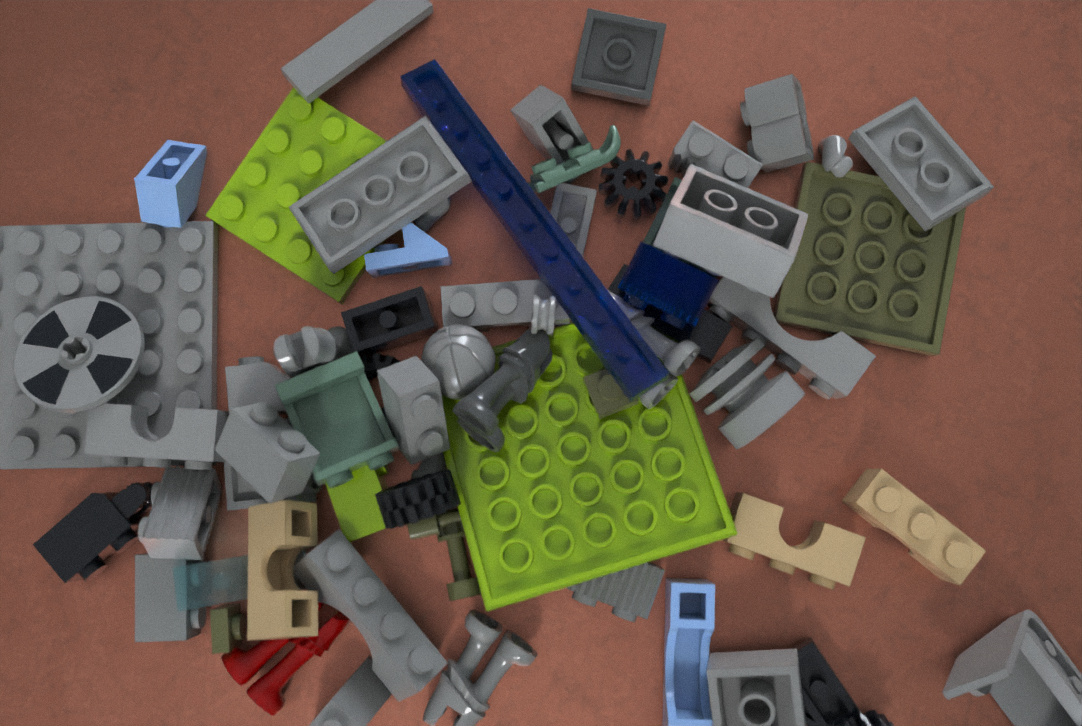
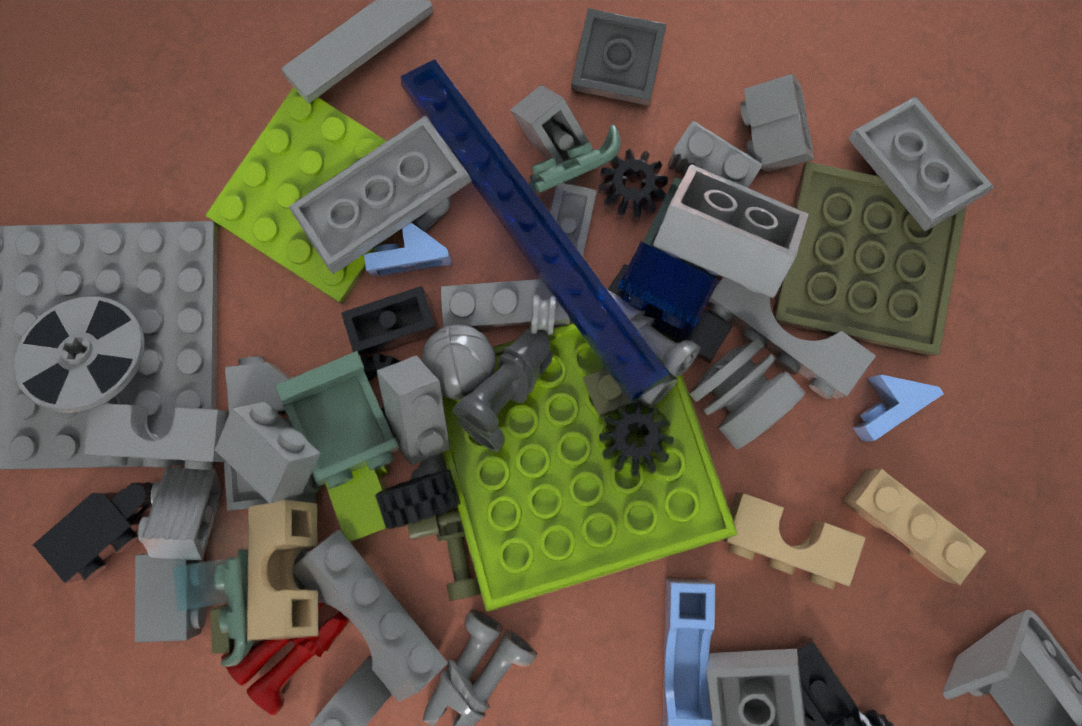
(171, 184): light blue slope -> none
(233, 618): none -> sand green piece
(311, 348): light grey piece -> none
(628, 591): light grey brick -> none
(653, 441): none -> black gear
(833, 157): light grey arm -> none
(902, 401): none -> light blue slope

